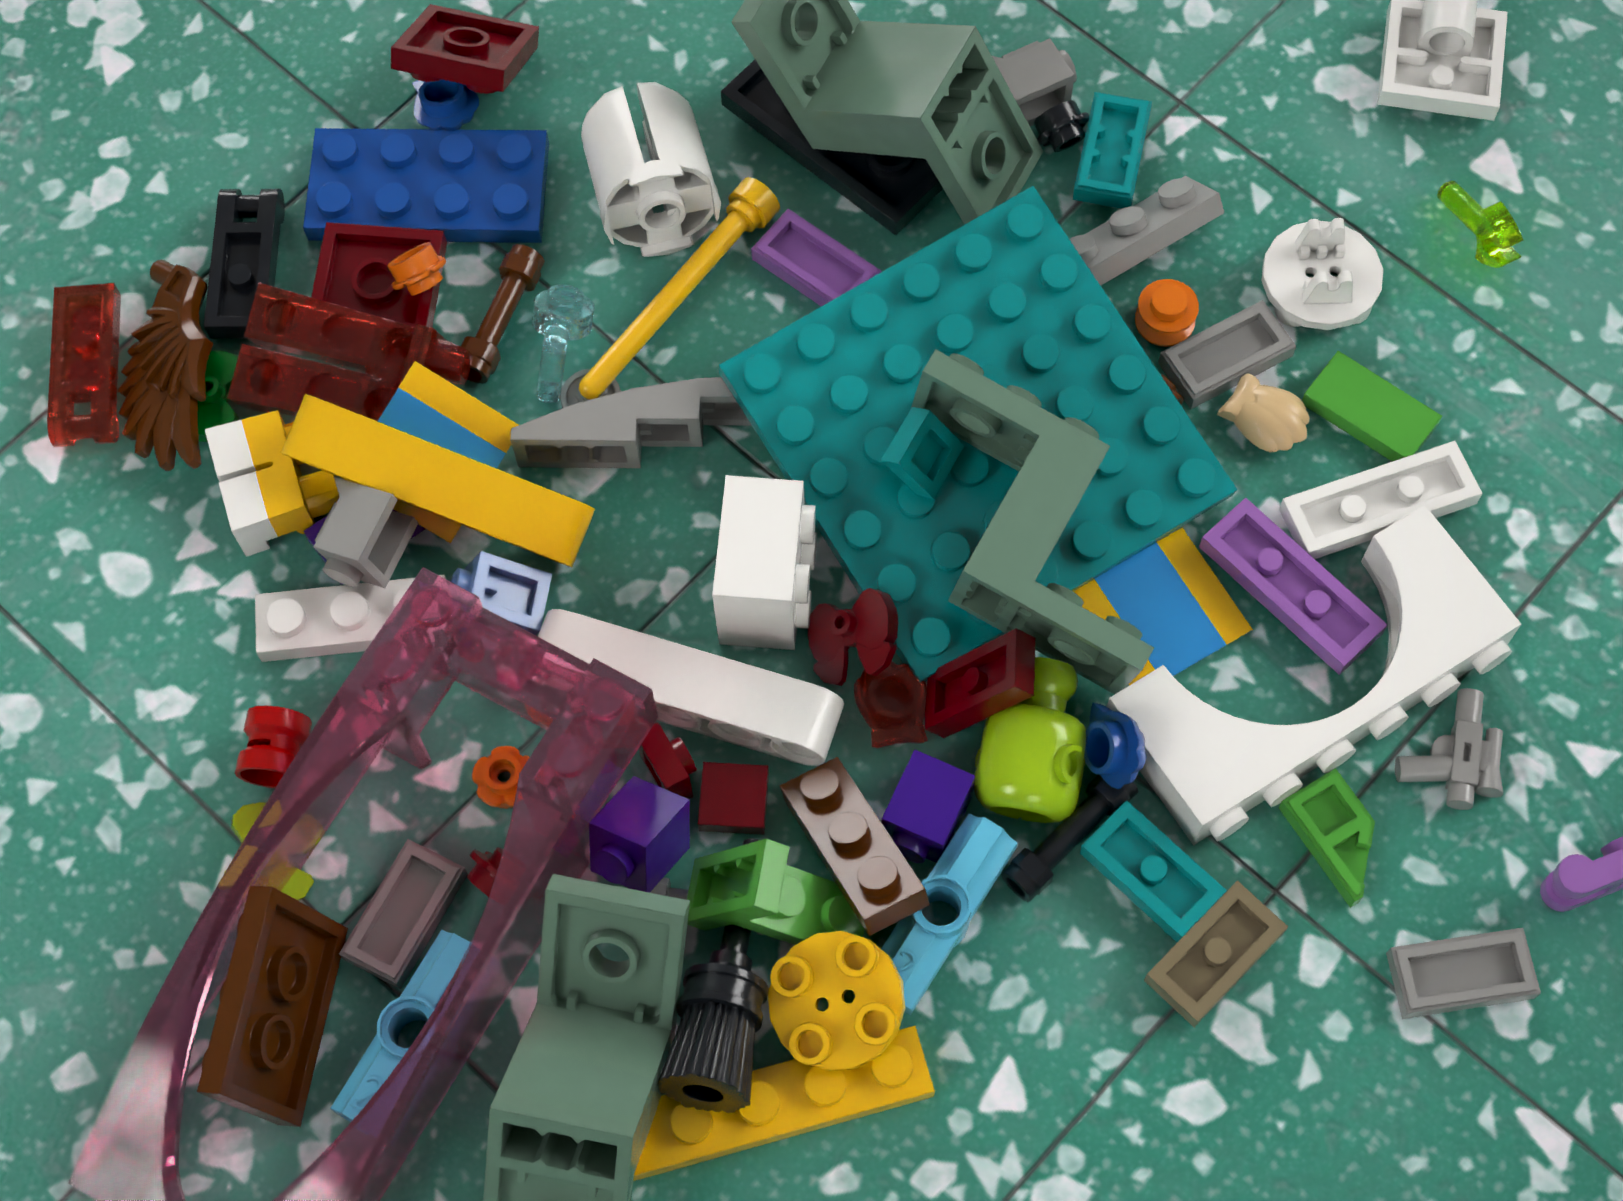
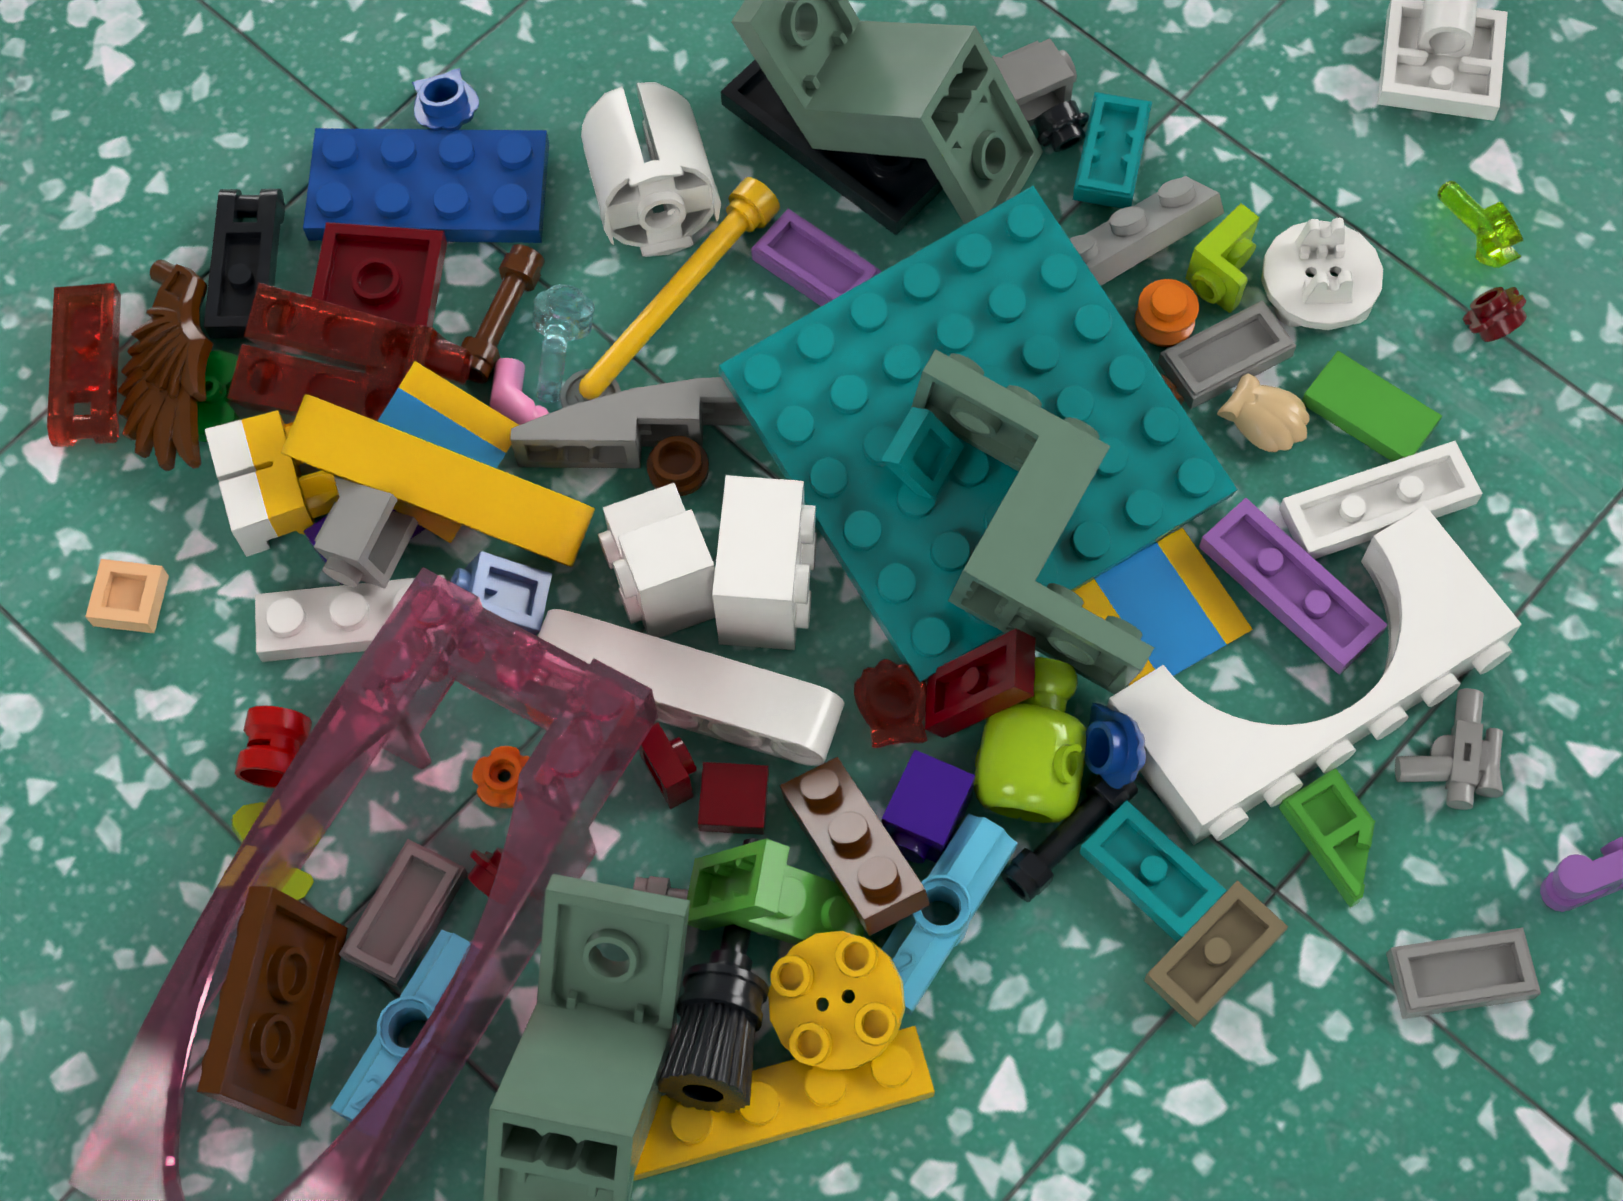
(127, 596): none -> light nougat plate
(417, 269): orange plate -> none
(464, 49): dark red plate -> none
(508, 395): none -> bright pink arm
(639, 835): dark purple brick -> none
(659, 561): none -> white brick
(678, 462): none -> reddish brown plate
(868, 626): dark red piece -> none
(1220, 256): none -> lime bracket
(1496, 313): none -> dark red plate

